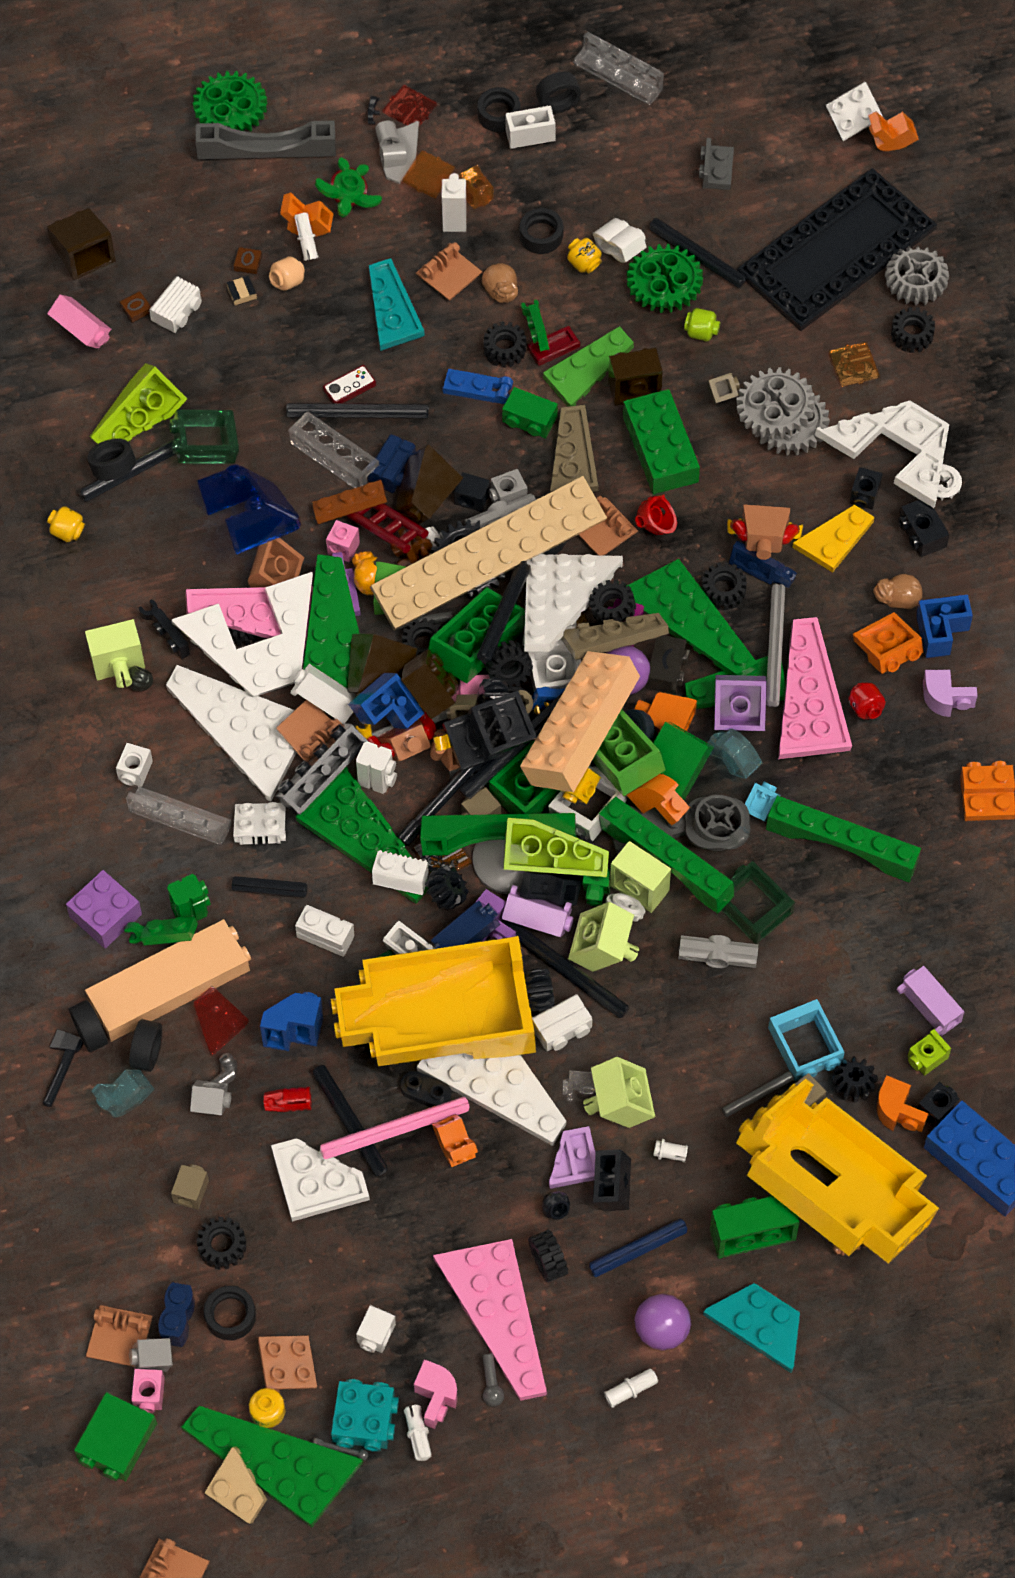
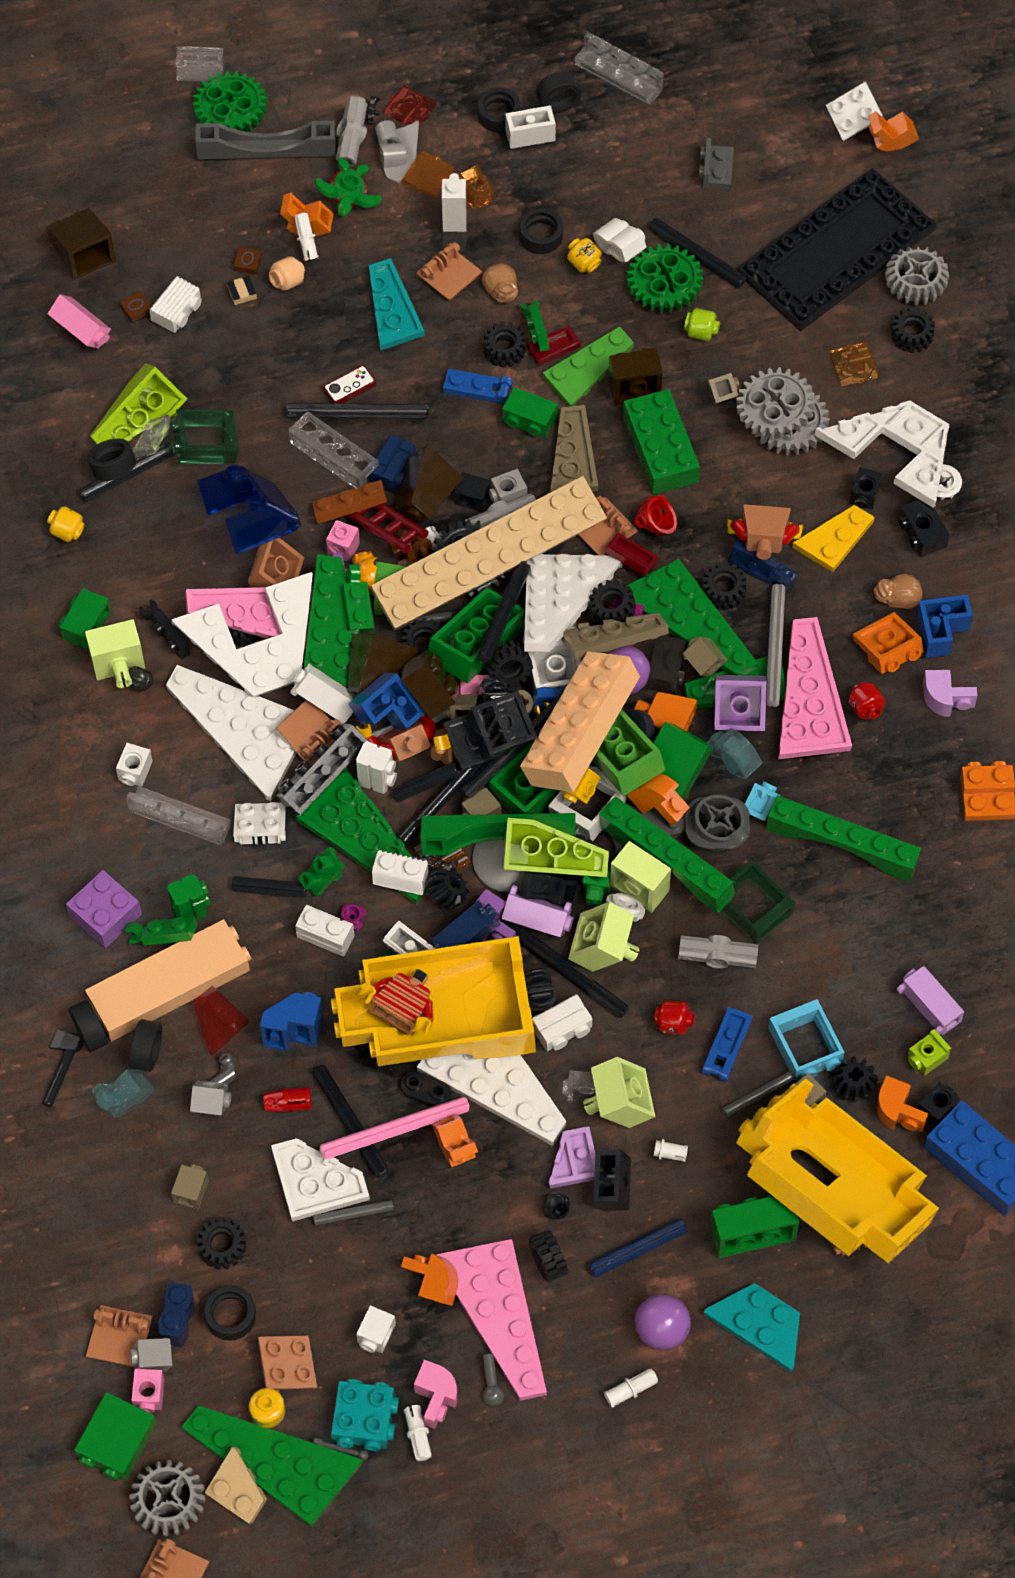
(86, 613): none -> green brick
(152, 436): none -> clear plate
(183, 1512): none -> light grey gear
(199, 63): none -> clear hinge
(323, 872): none -> green hips
(351, 130): none -> light grey piece
(353, 910): none -> magenta plate
(353, 1212): none -> dark grey bar
(357, 602): none -> green plate
(401, 1001): none -> torso
(426, 781): none -> black axle
(440, 1277): none -> orange brick
(632, 554): none -> dark red tile
(674, 1017): none -> red head
(704, 656): none -> dark tan brick
(727, 1043): none -> blue plate

